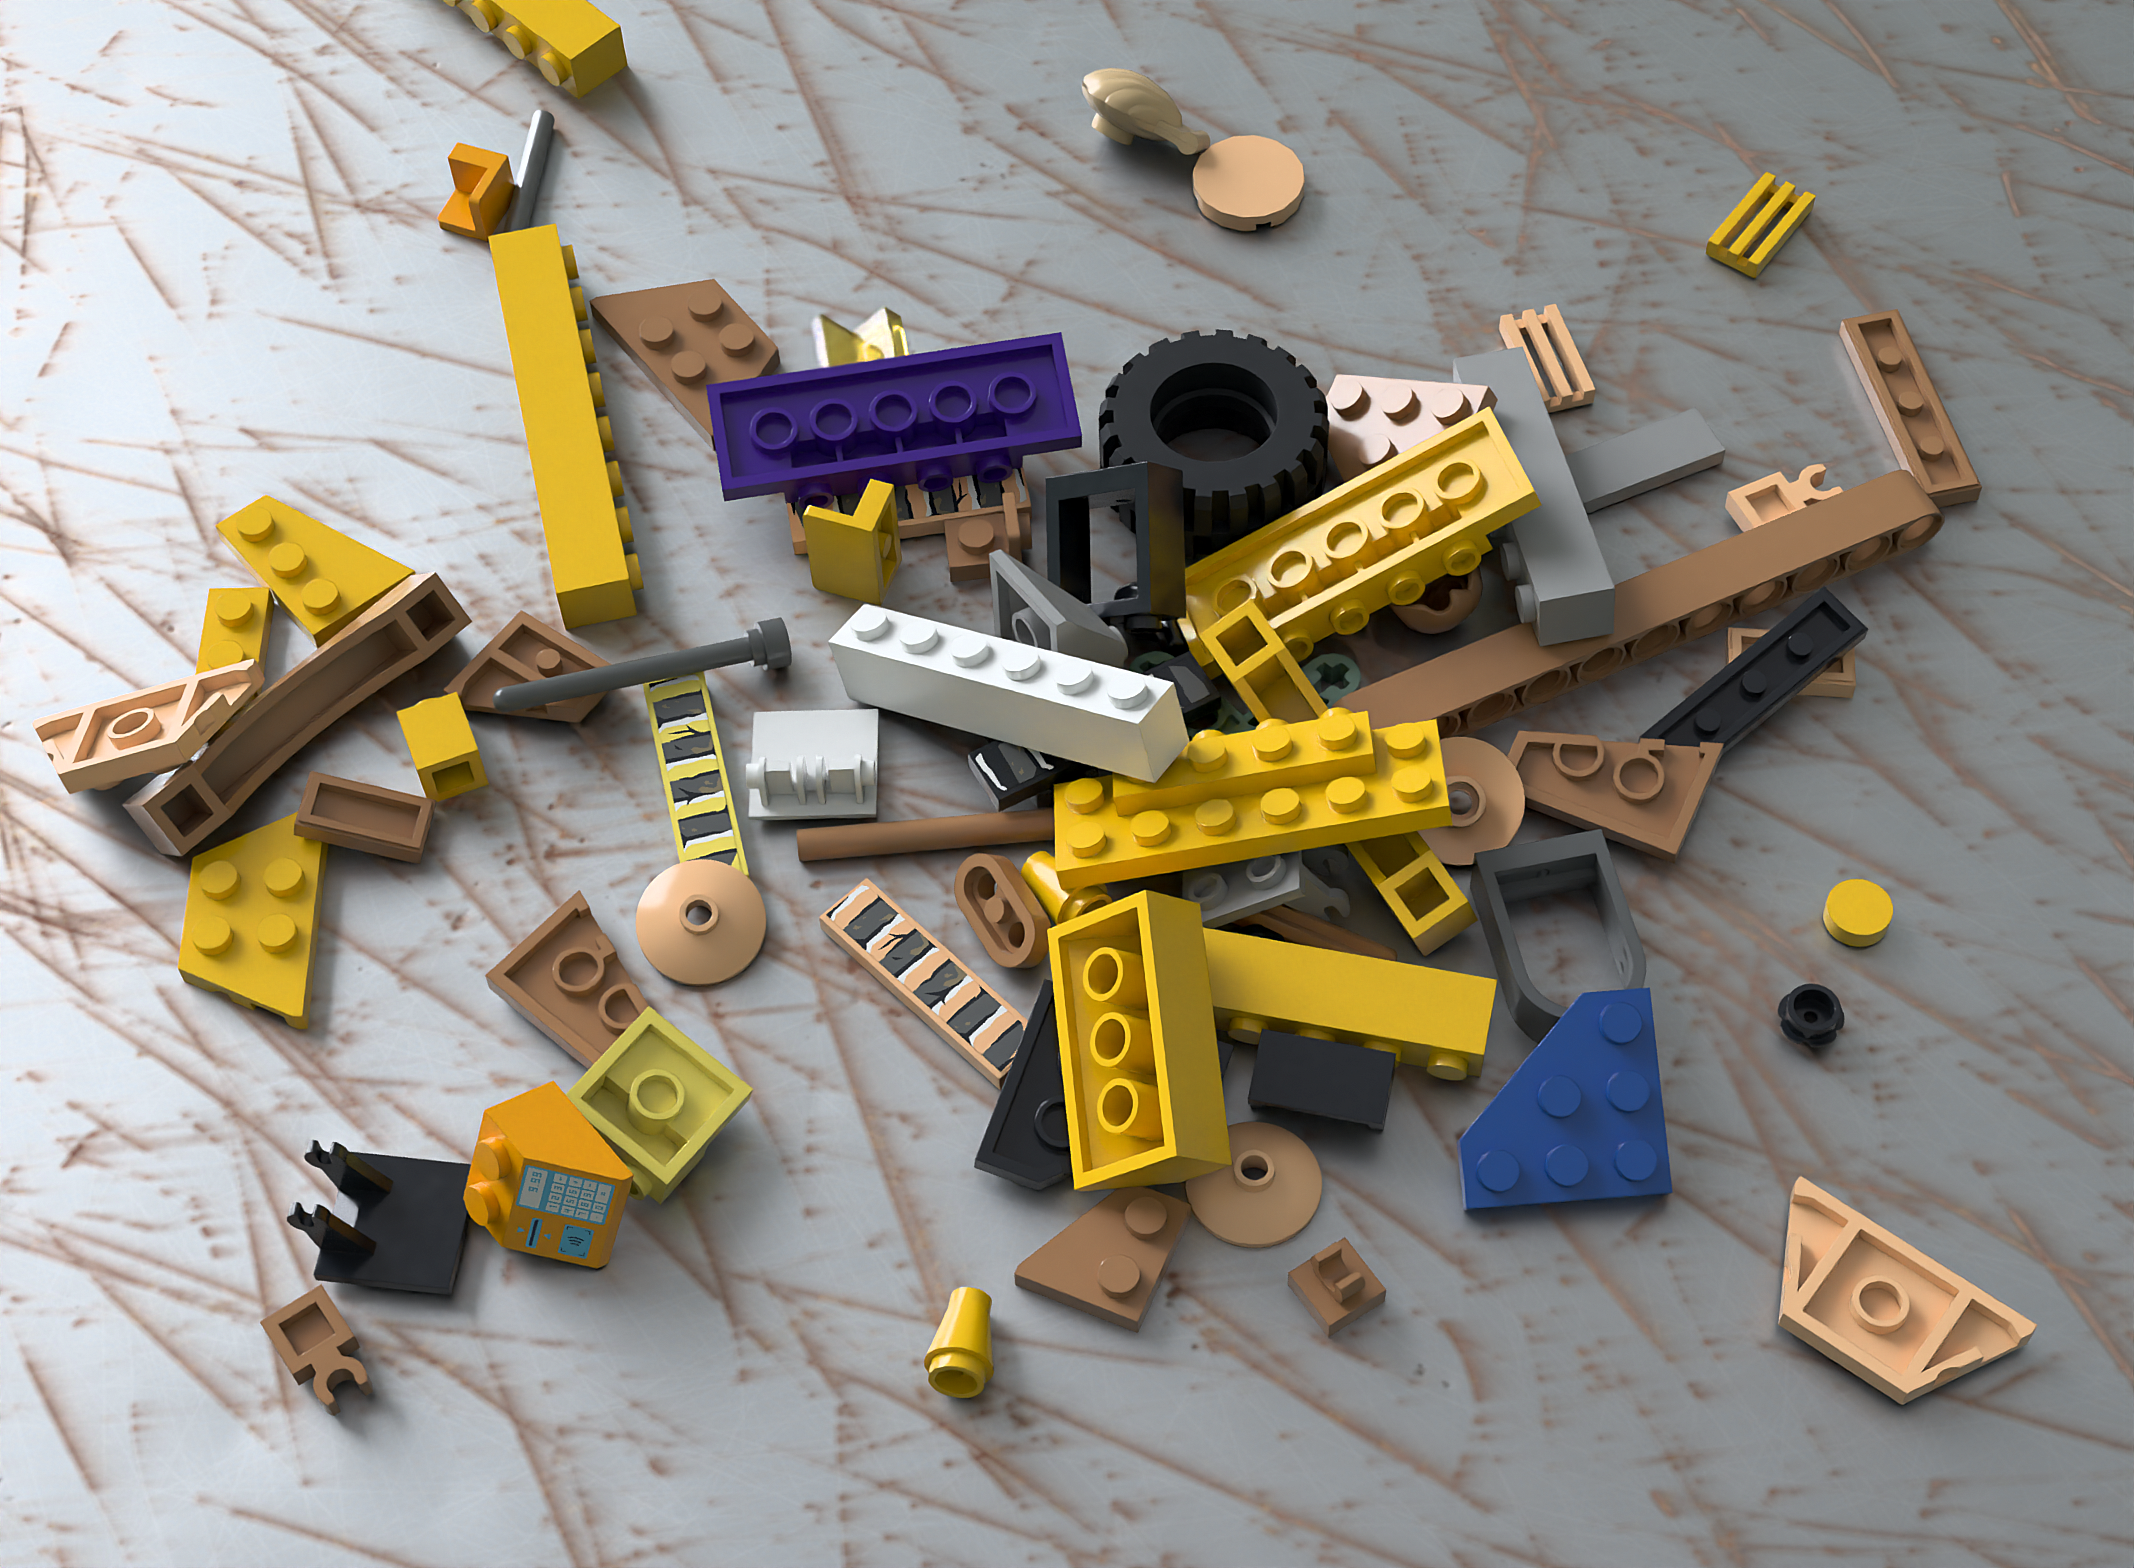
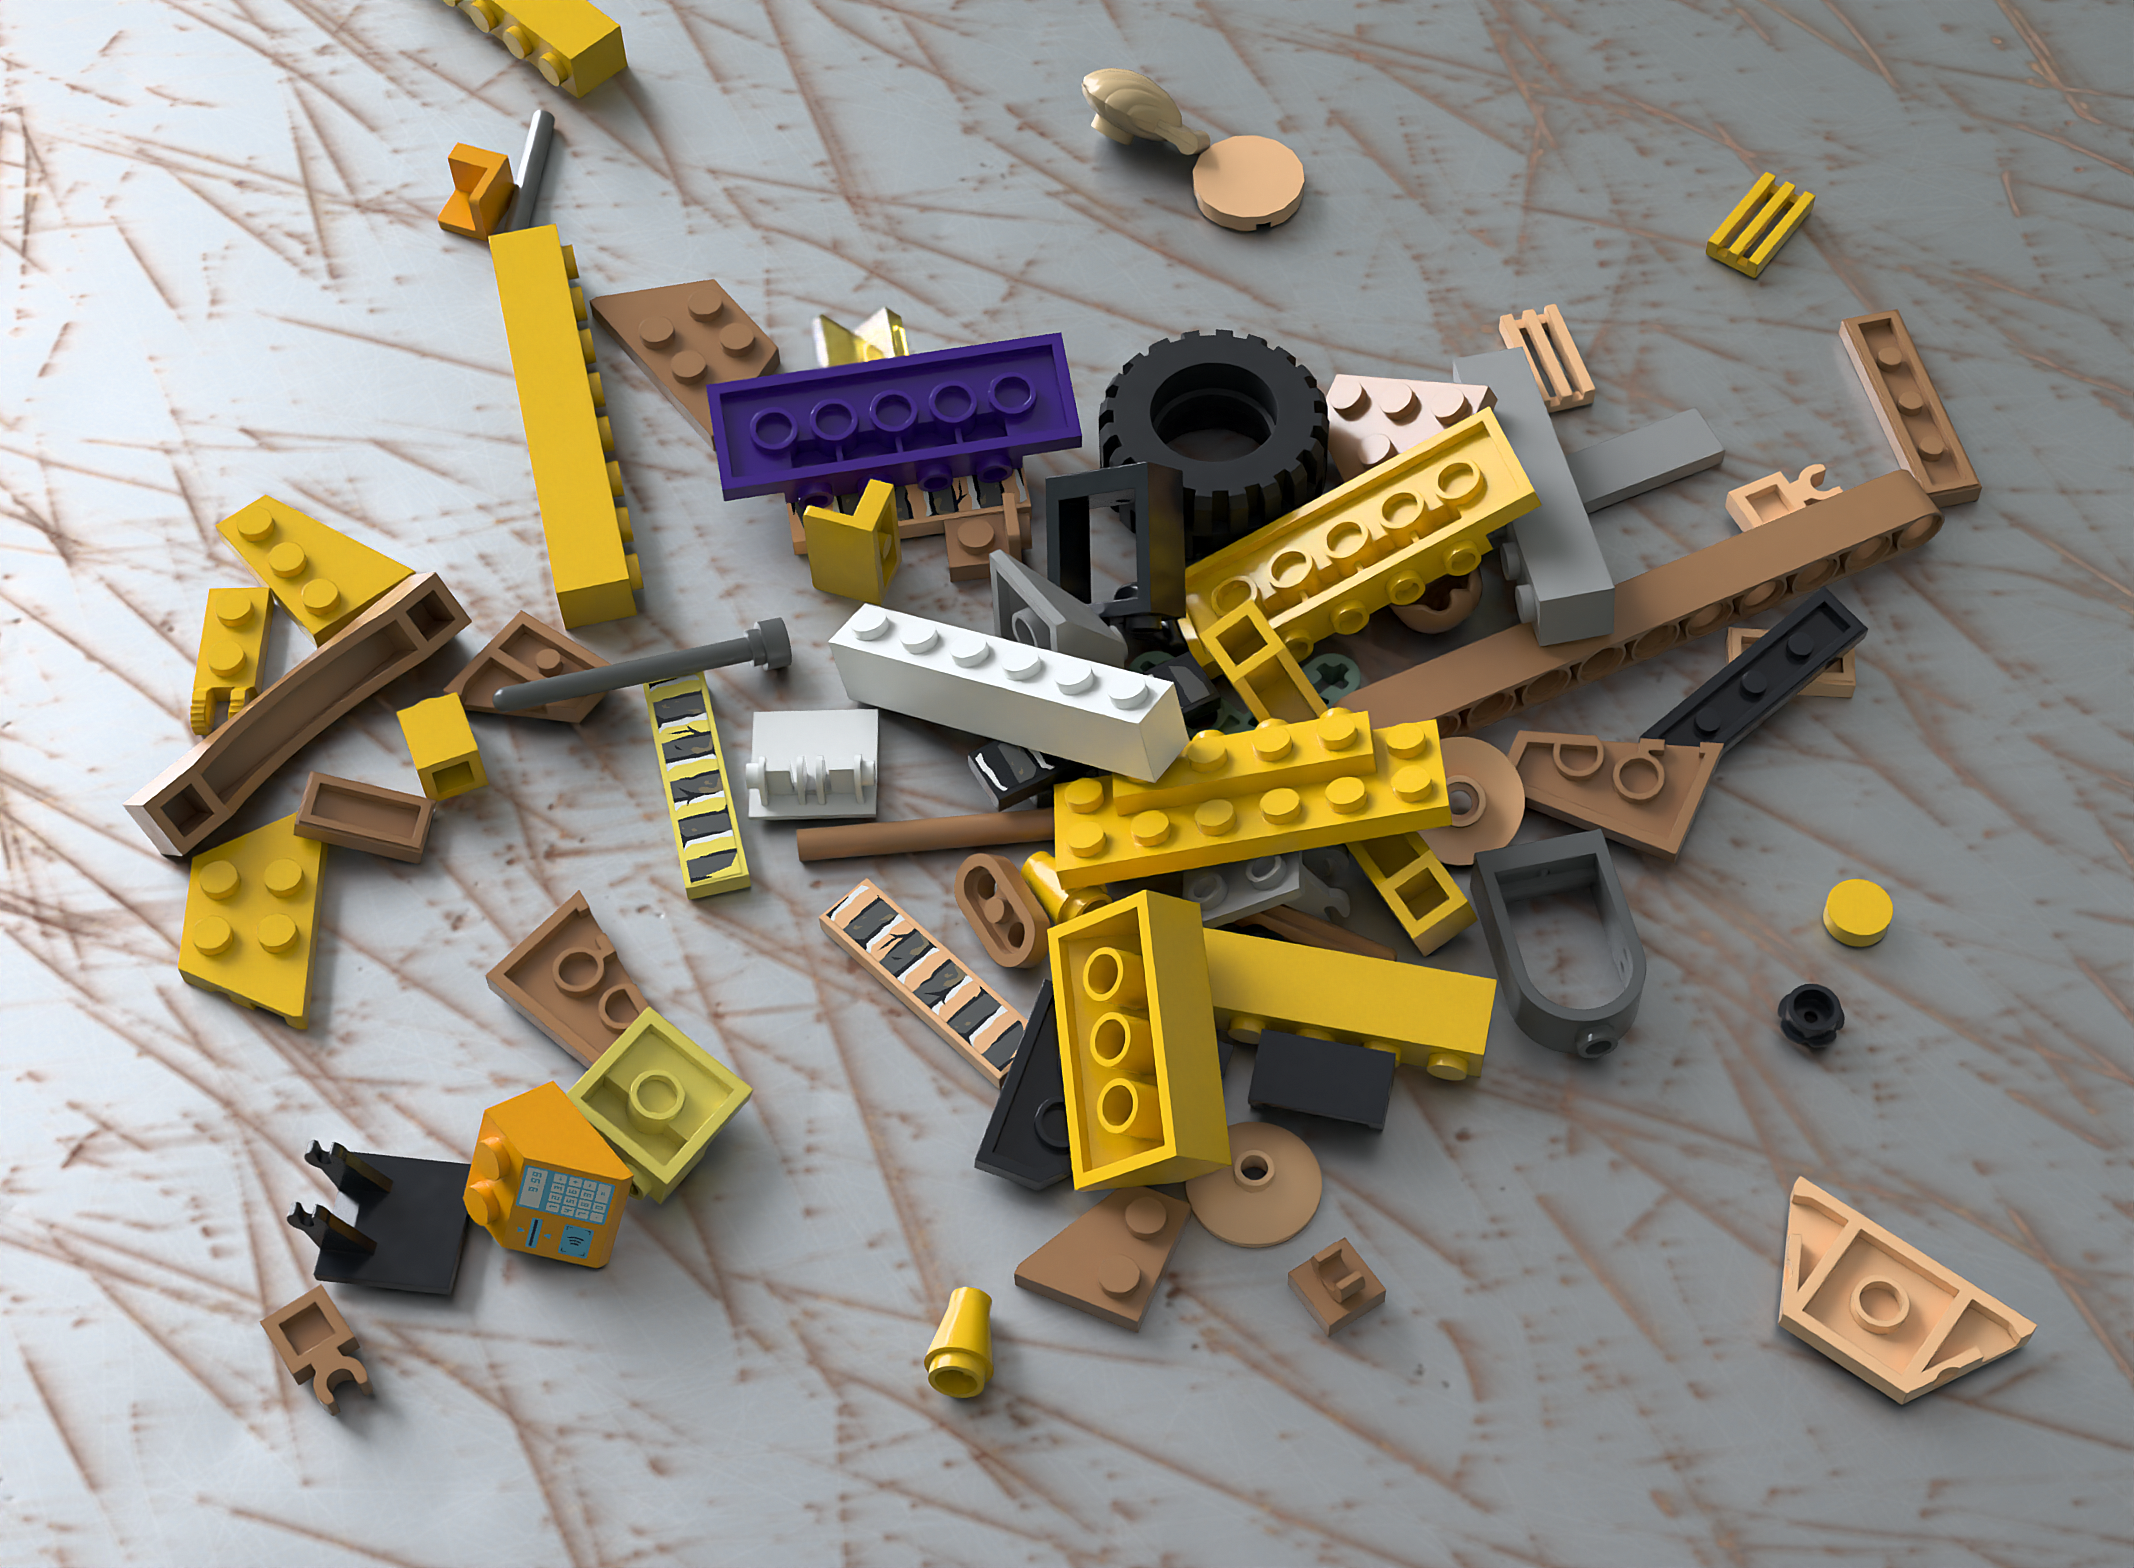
(144, 729): light nougat wing -> none
(707, 951): light nougat dish -> none
(1576, 1114): blue plate -> none

